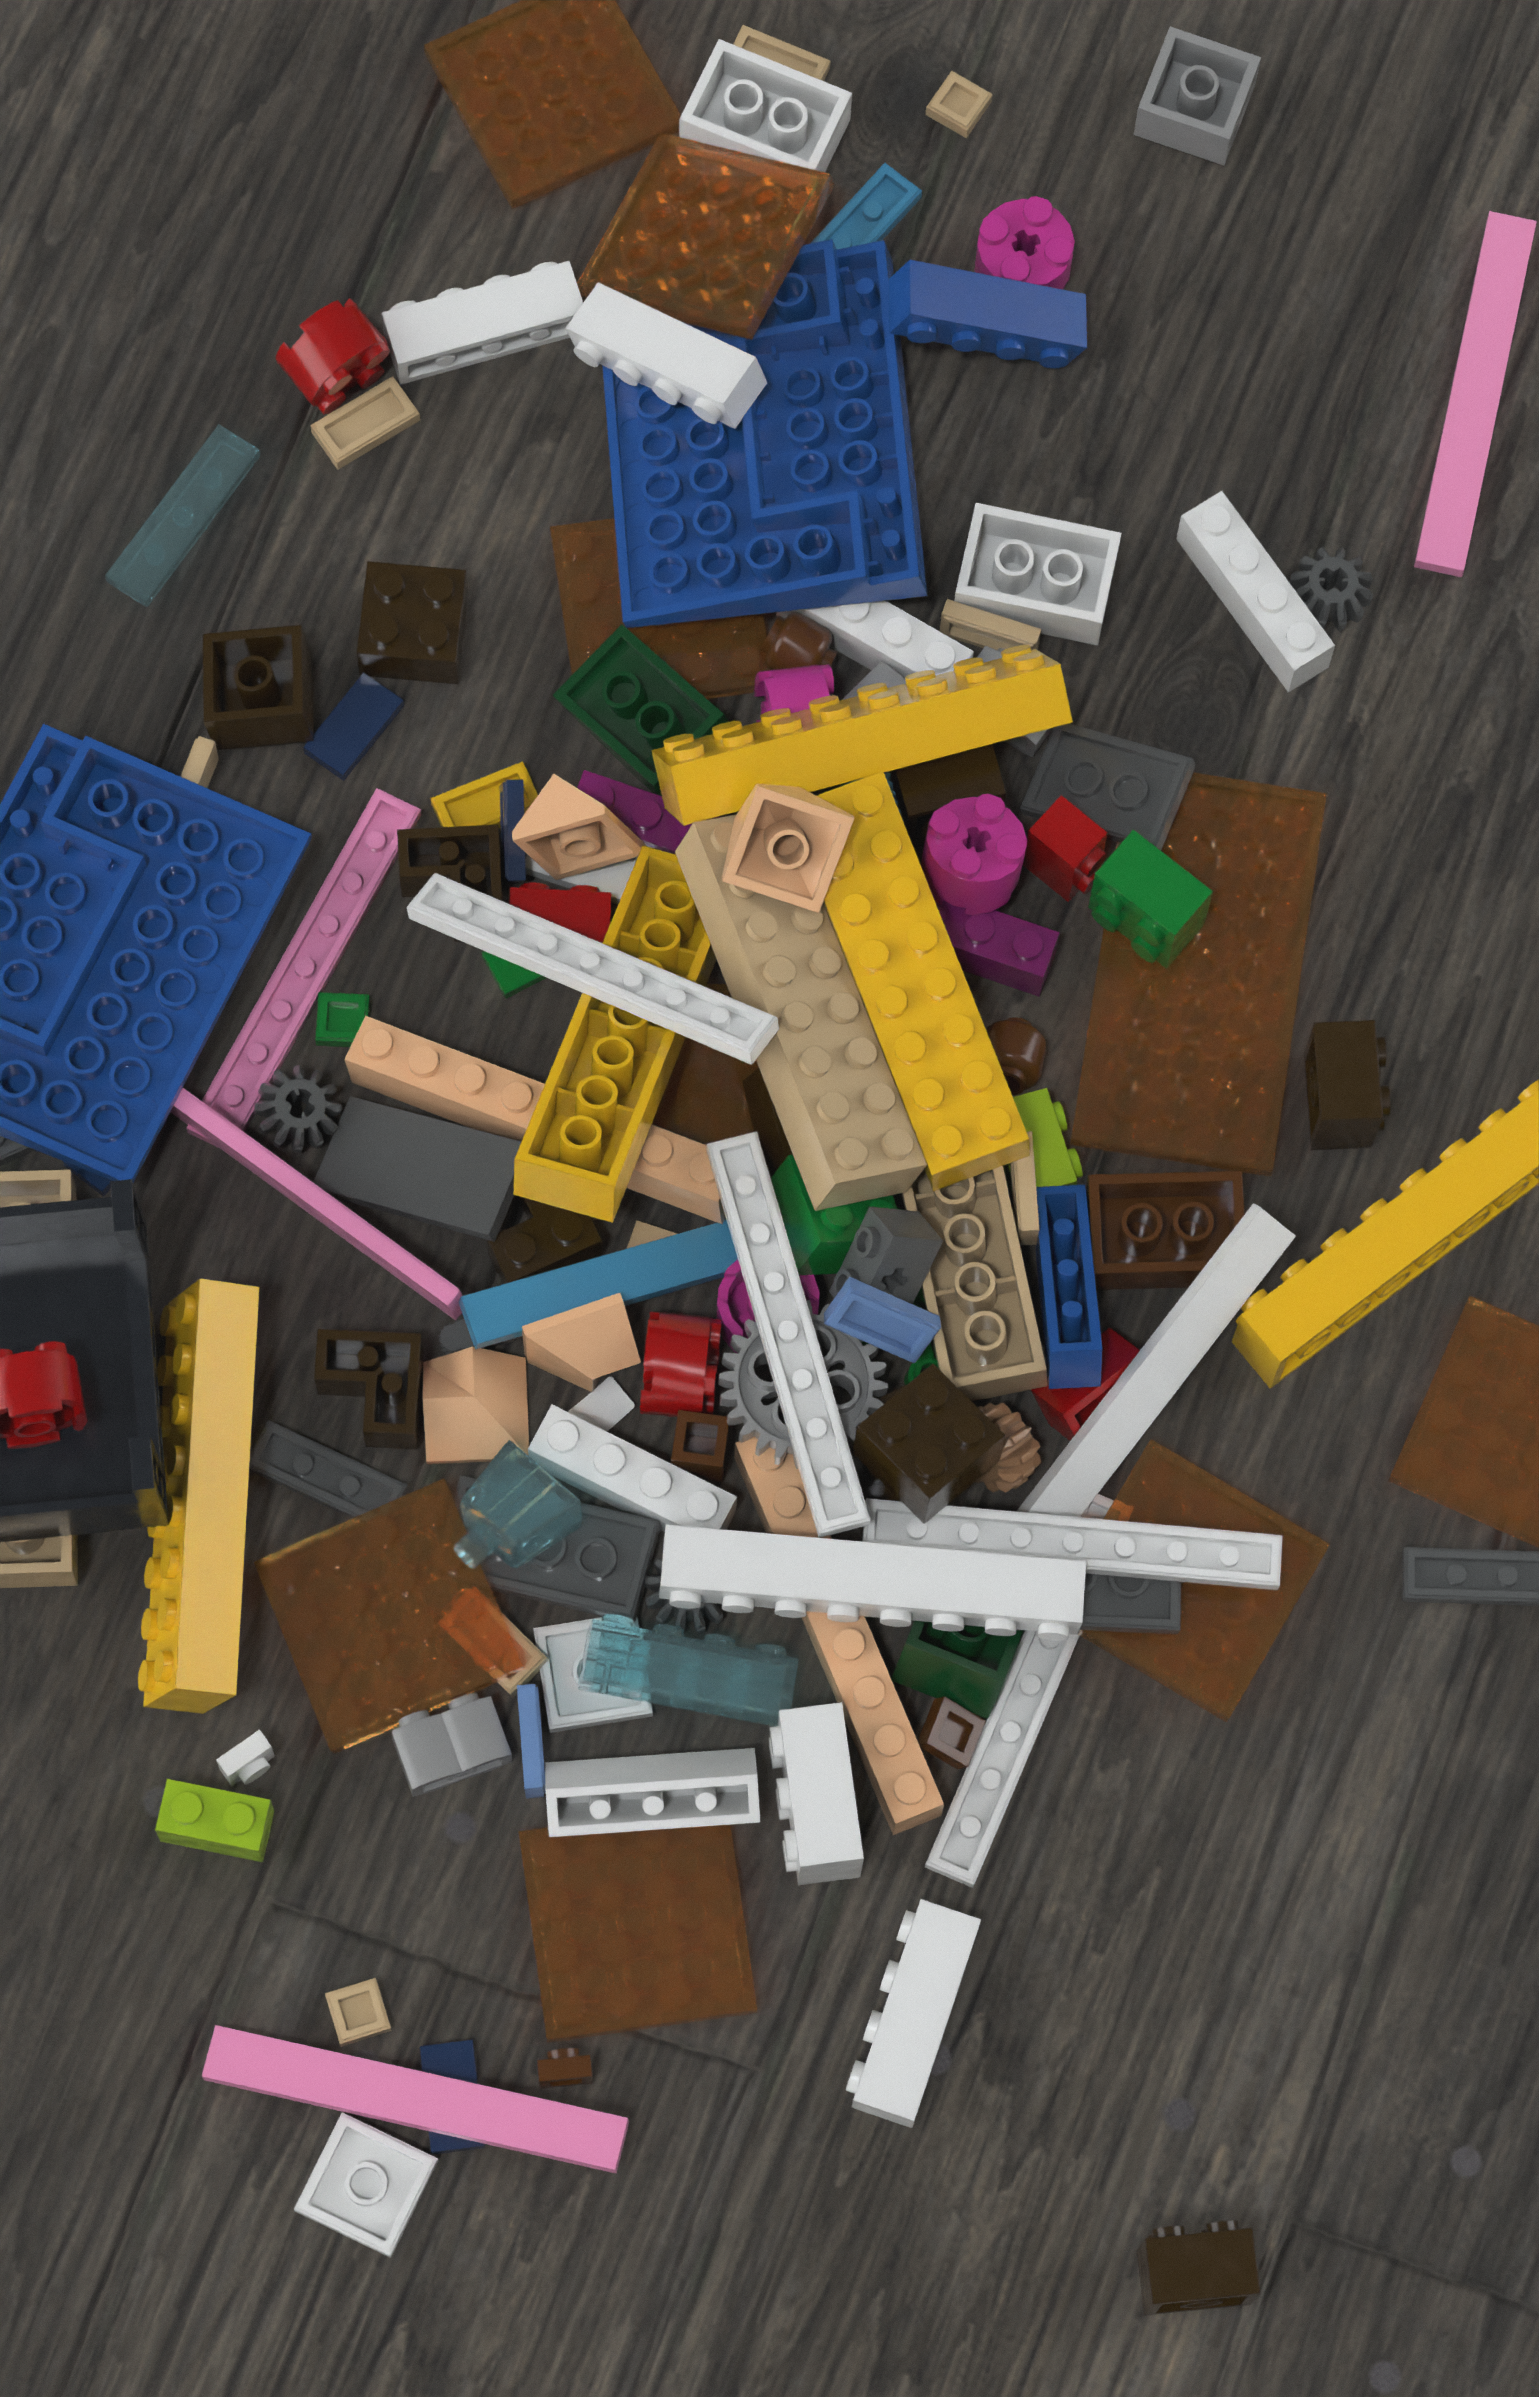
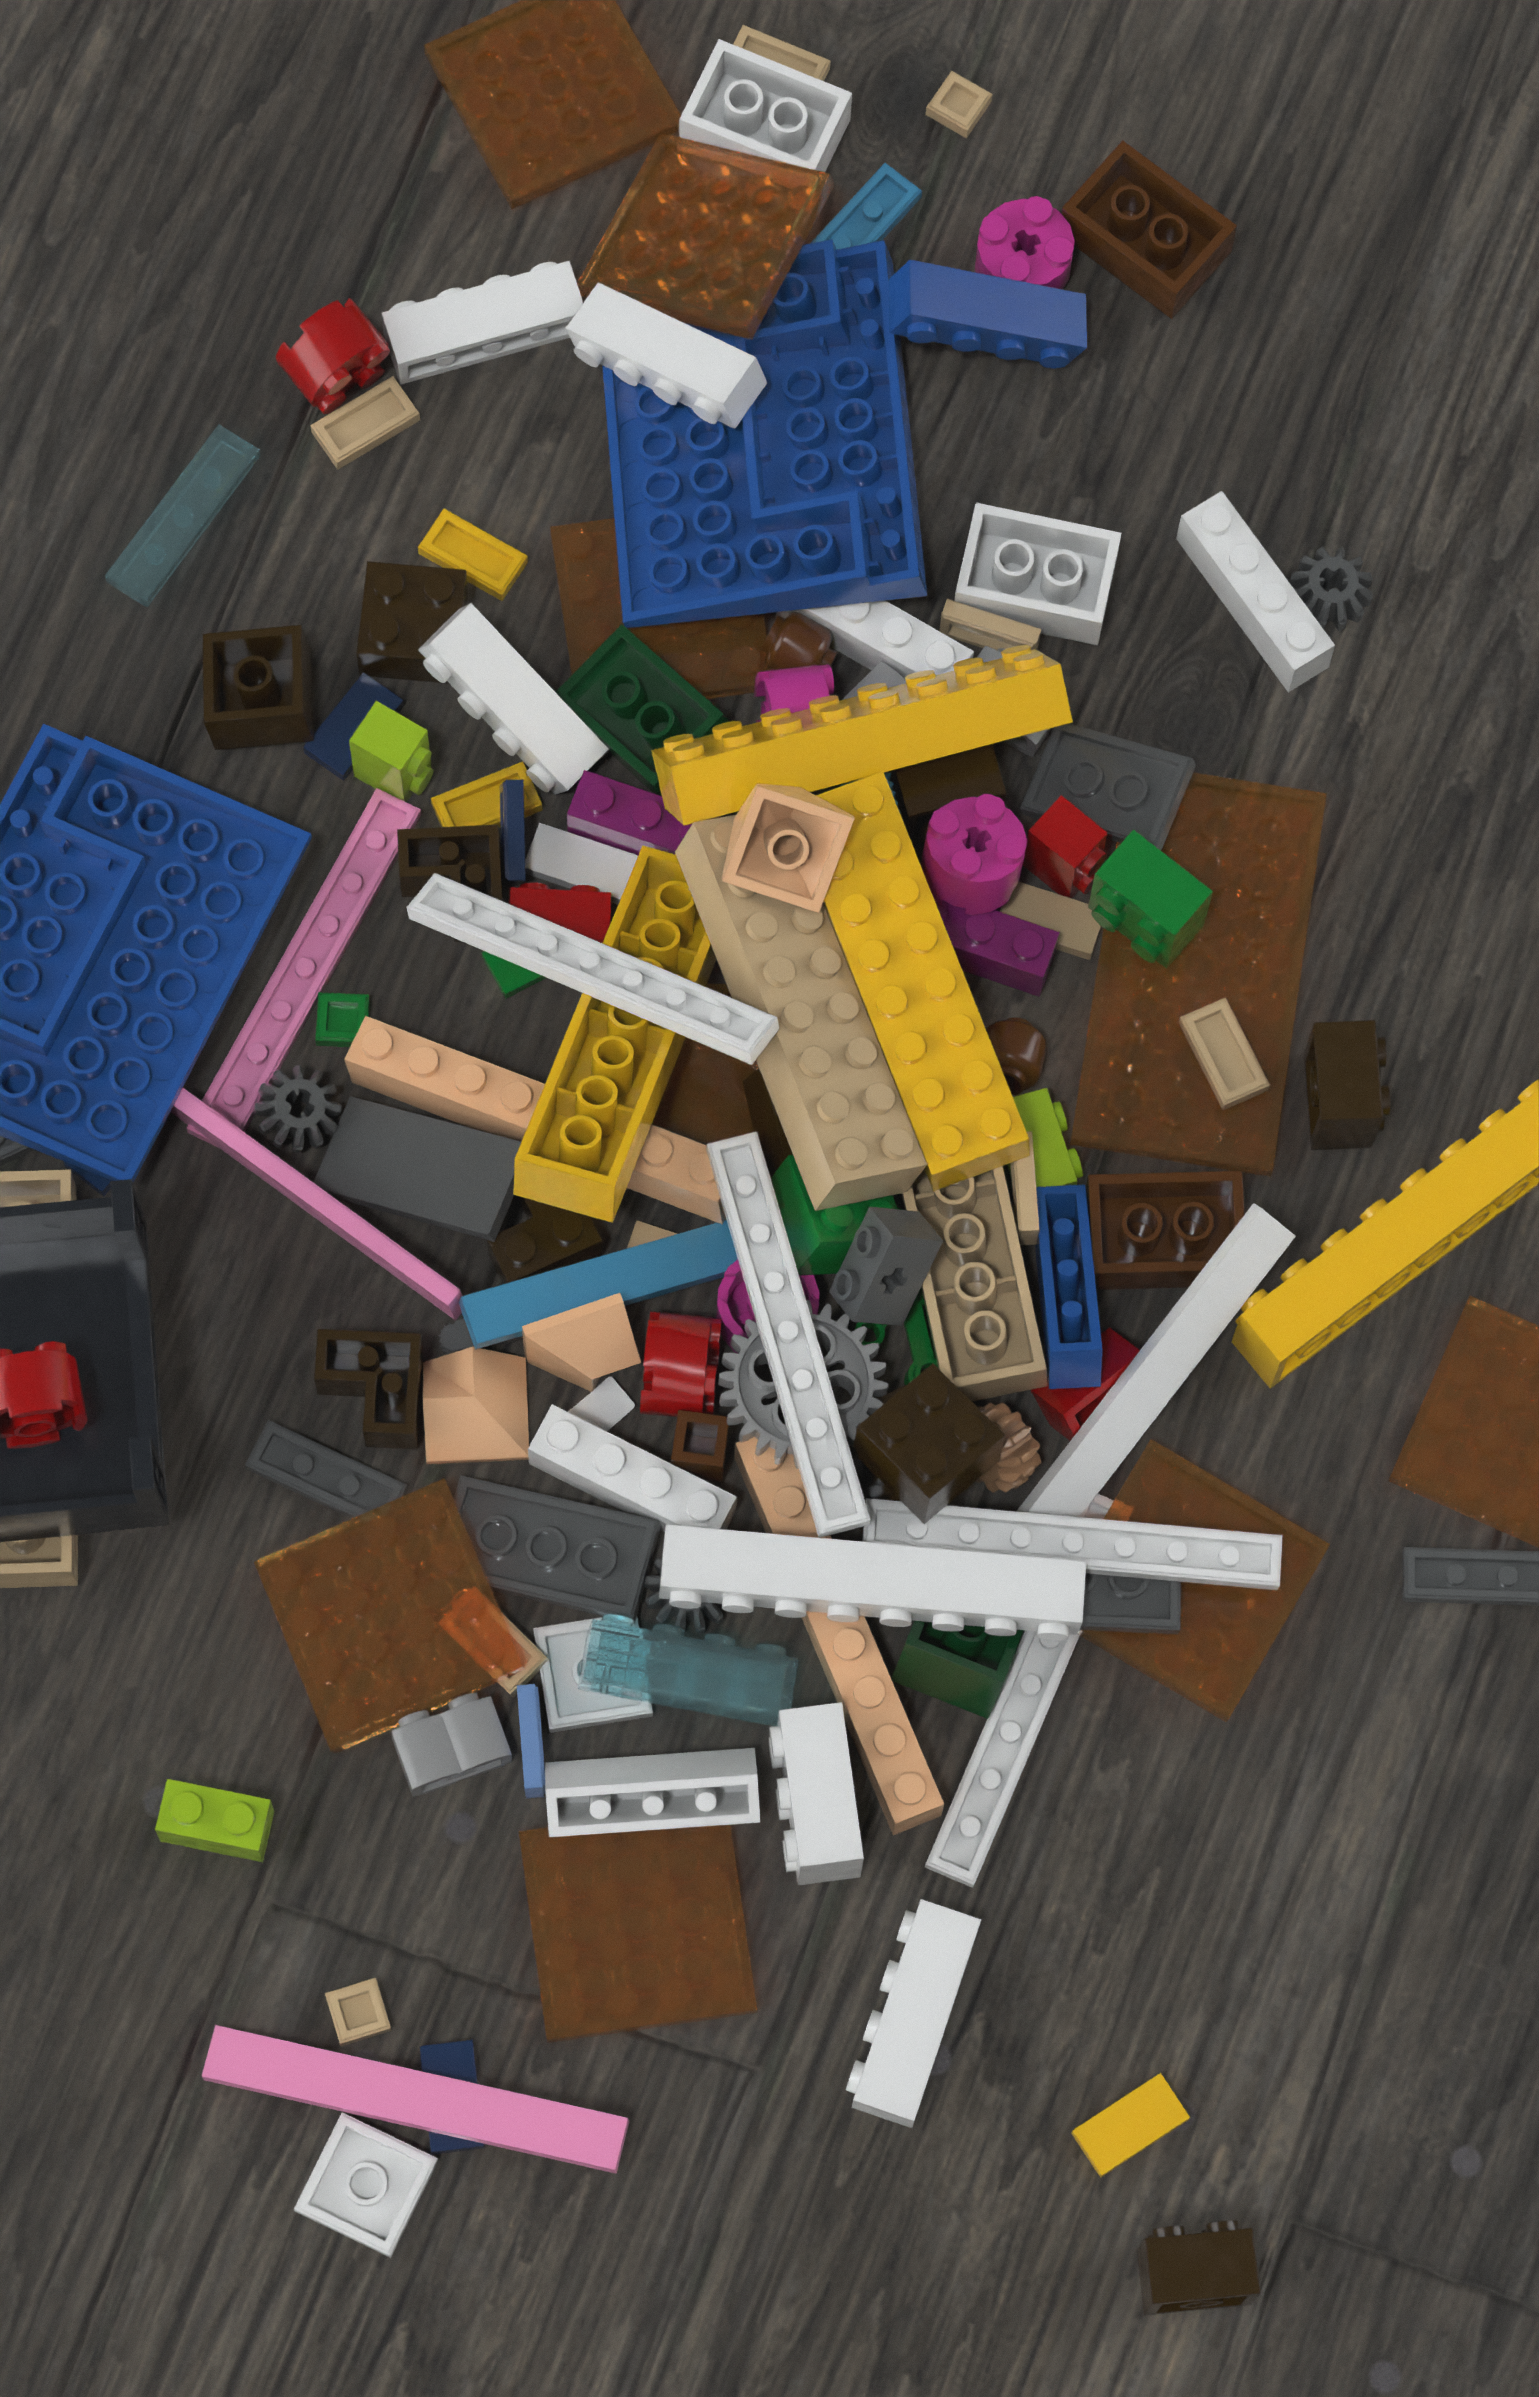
(201, 762): tan tile -> none
(206, 1449): yellow brick -> none
(246, 1760): white plate -> none
(391, 753): none -> lime brick
(461, 545): none -> yellow tile
(512, 700): none -> white brick
(515, 1511): clear light blue torso -> none
(564, 2069): reddish brown plate -> none
(573, 832): light nougat slope -> none
(882, 1320): medium blue tile -> none
(951, 1732): plate -> none
(1058, 913): none -> tan tile
(1130, 2125): none -> yellow tile
(1148, 229): none -> reddish brown brick
(1197, 96): light grey brick -> none
(1224, 1053): none -> tan tile
(1475, 394): bright pink tile -> none

